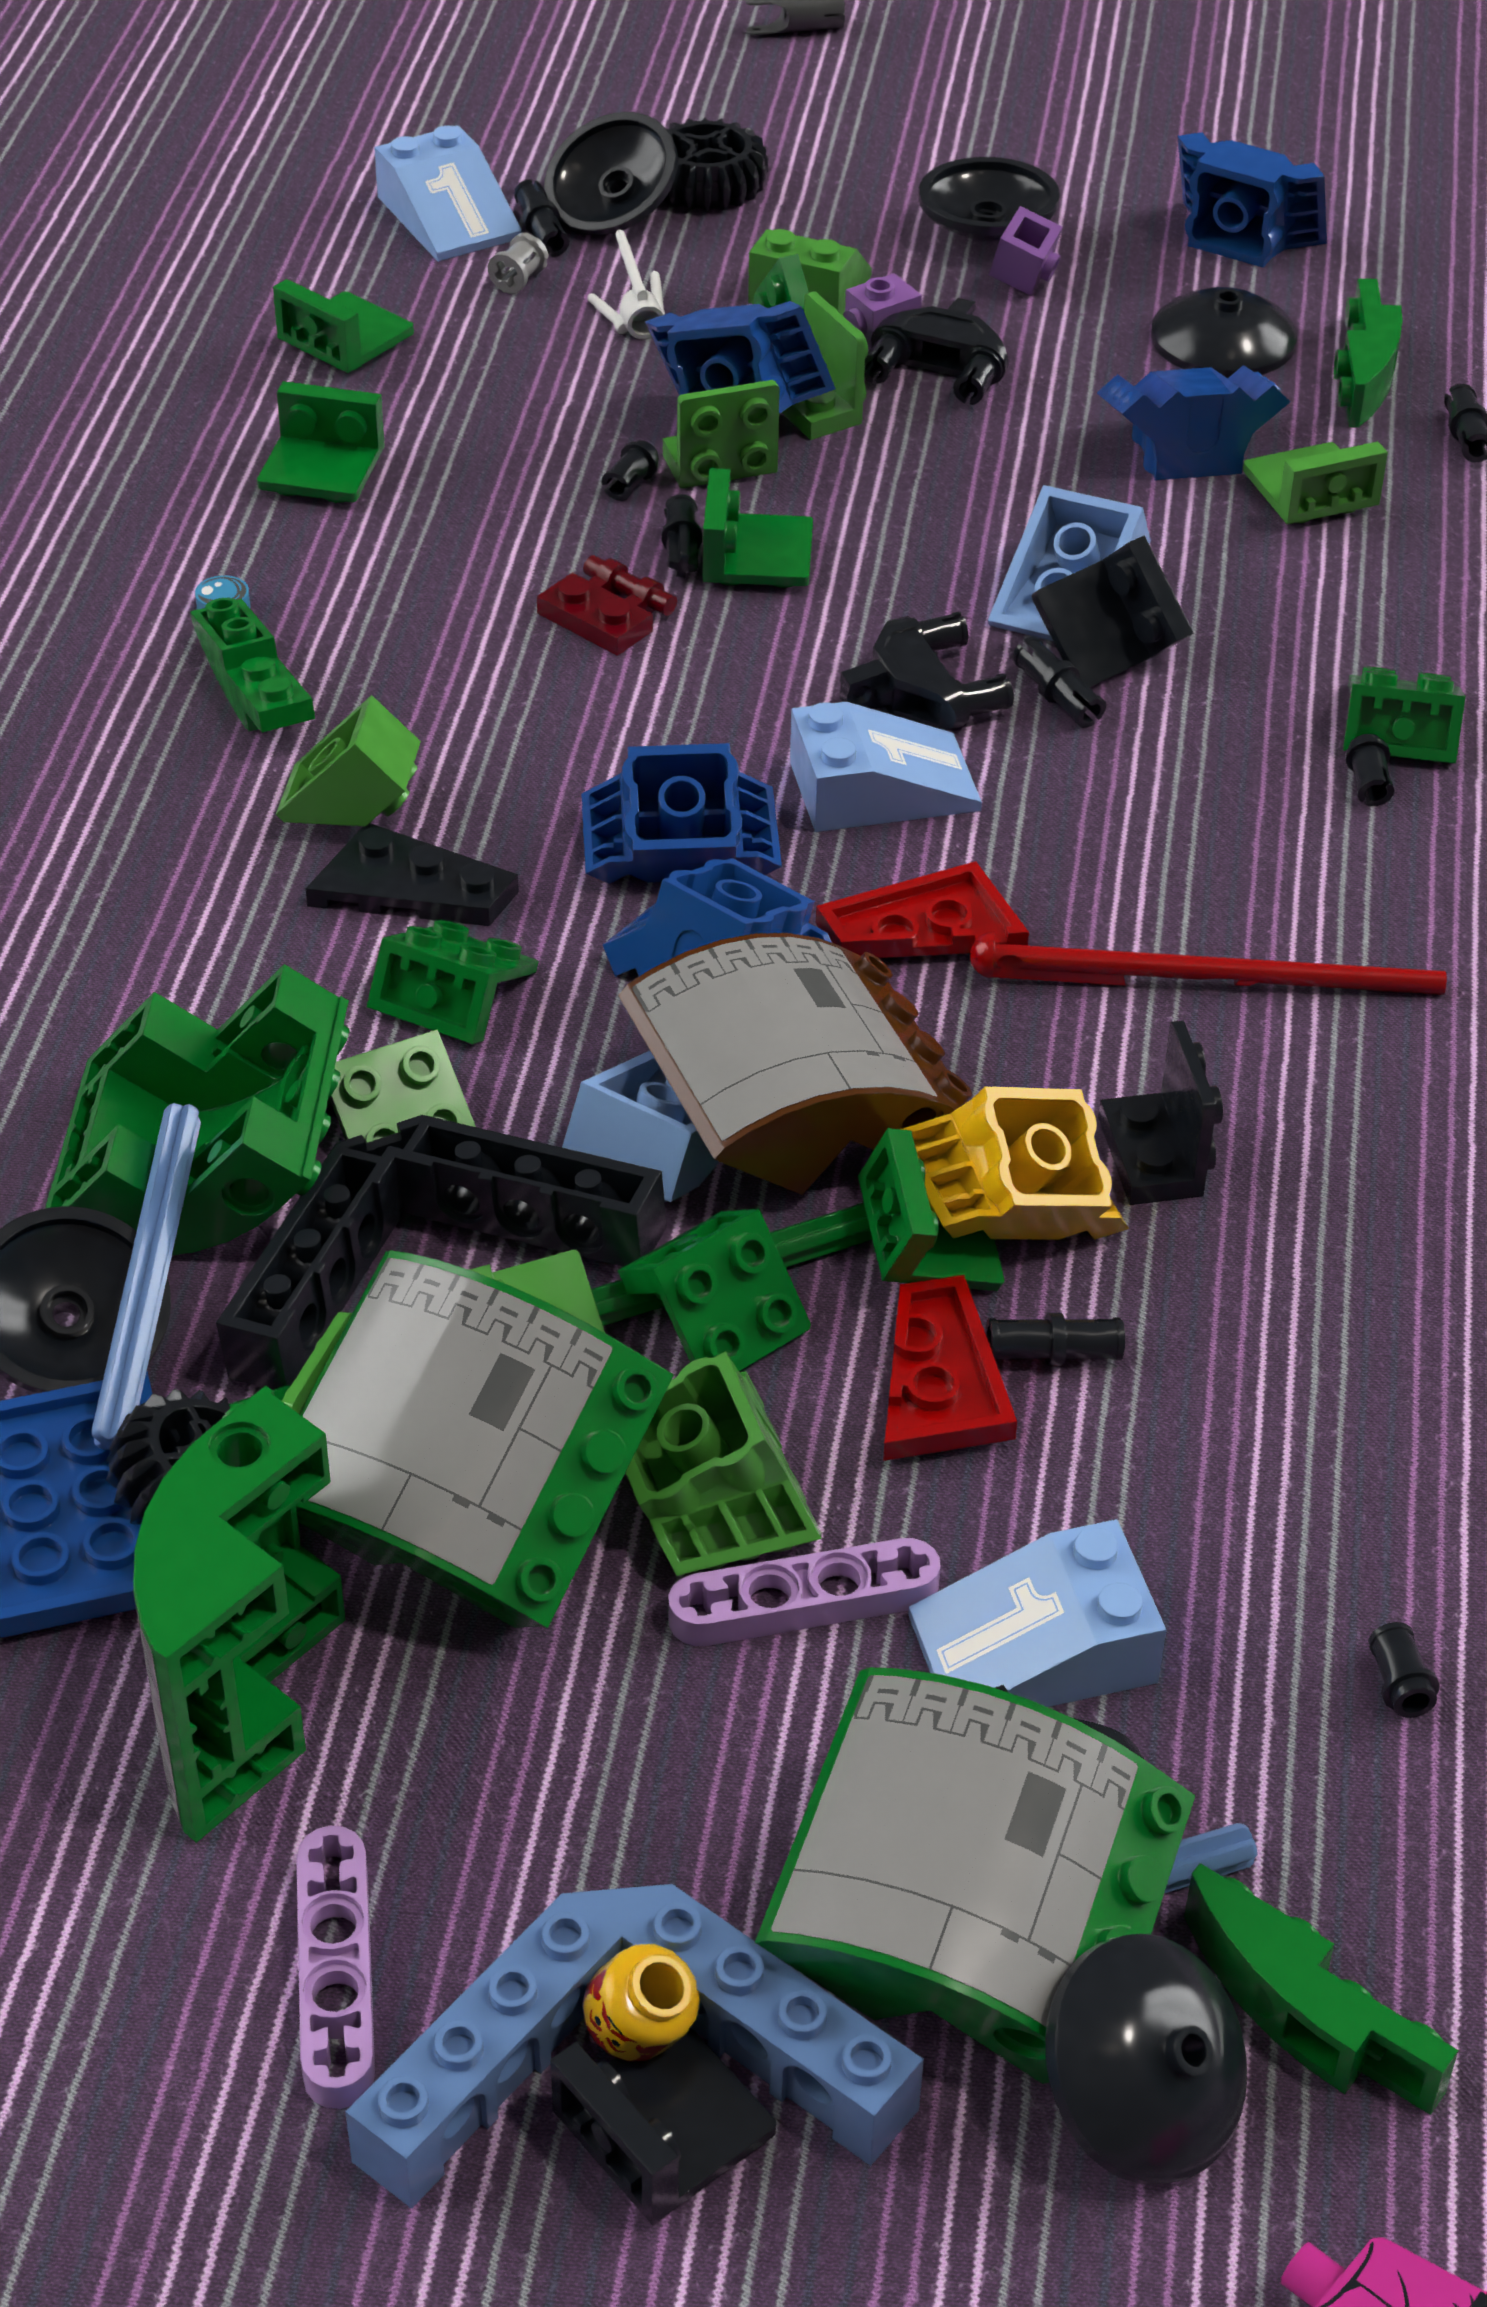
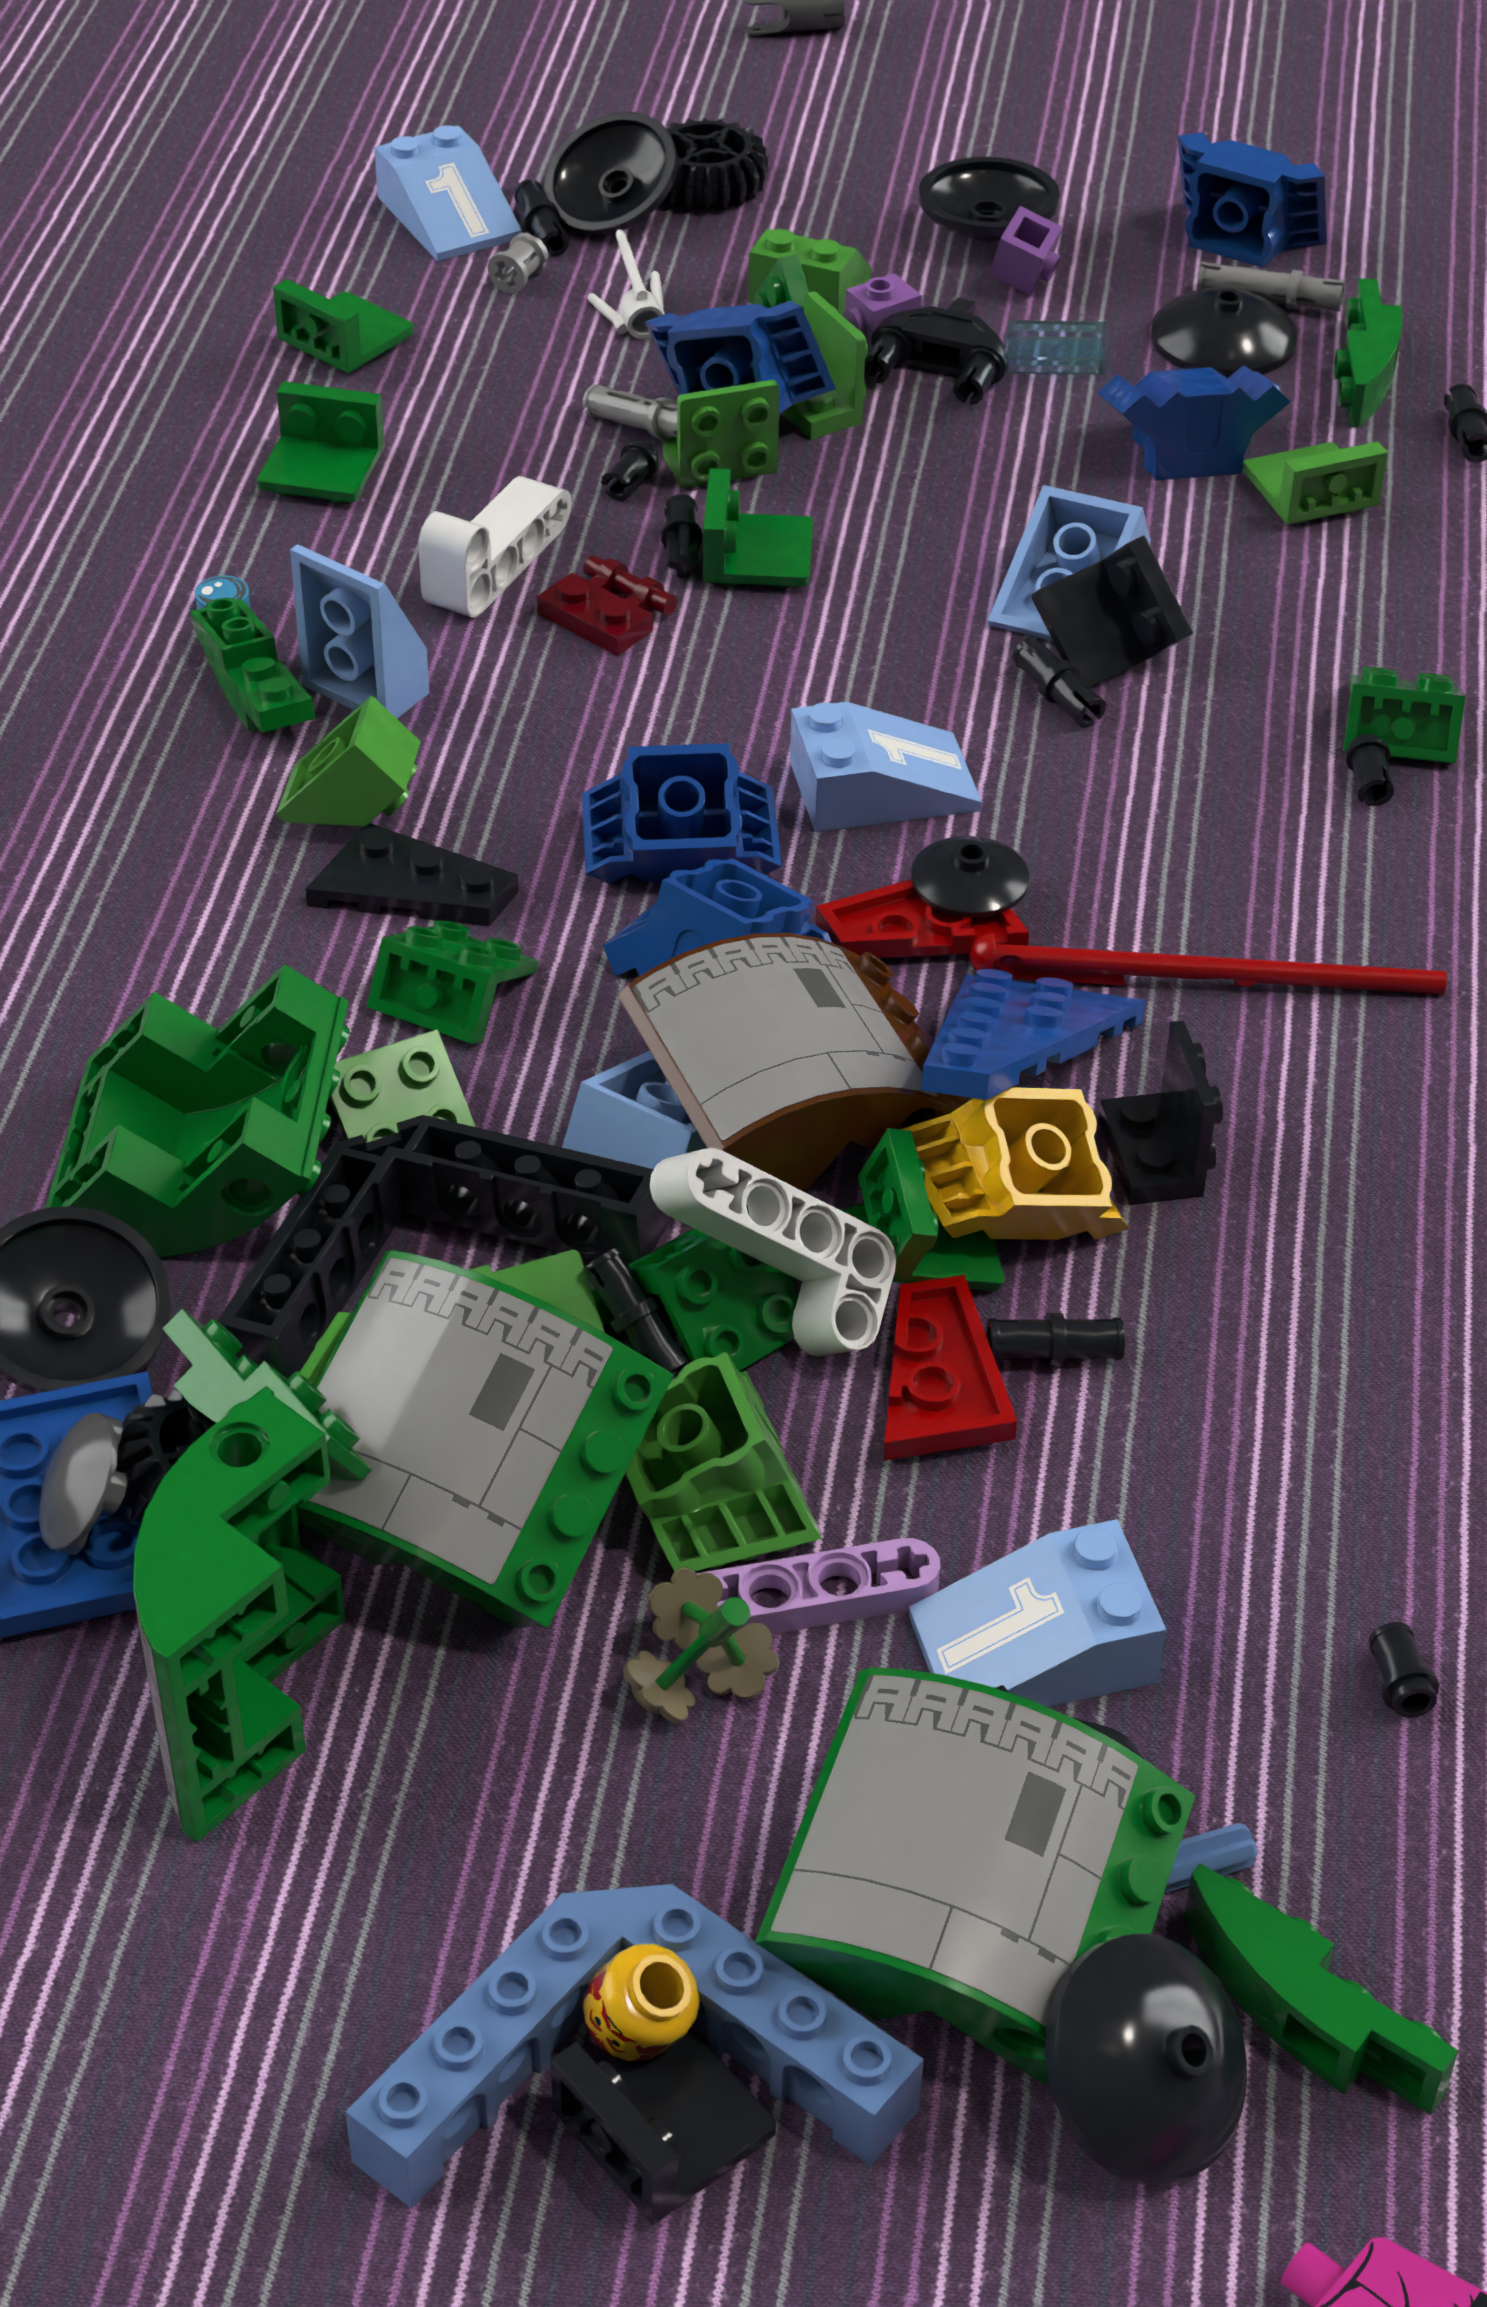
(81, 1483): none -> dark grey dish
(147, 1272): medium blue axle -> none
(222, 1380): none -> slope
(336, 1963): lavender beam -> none
(355, 637): none -> light blue slope
(475, 561): none -> white beam
(634, 1311): none -> black pin
(655, 415): none -> light grey pin
(708, 1635): none -> dark tan plant
(839, 1260): none -> white beam
(914, 682): black connector -> none
(970, 876): none -> black dish
(1012, 1029): none -> blue wing
(1056, 347): none -> clear light blue panel
(1285, 288): none -> light grey pin

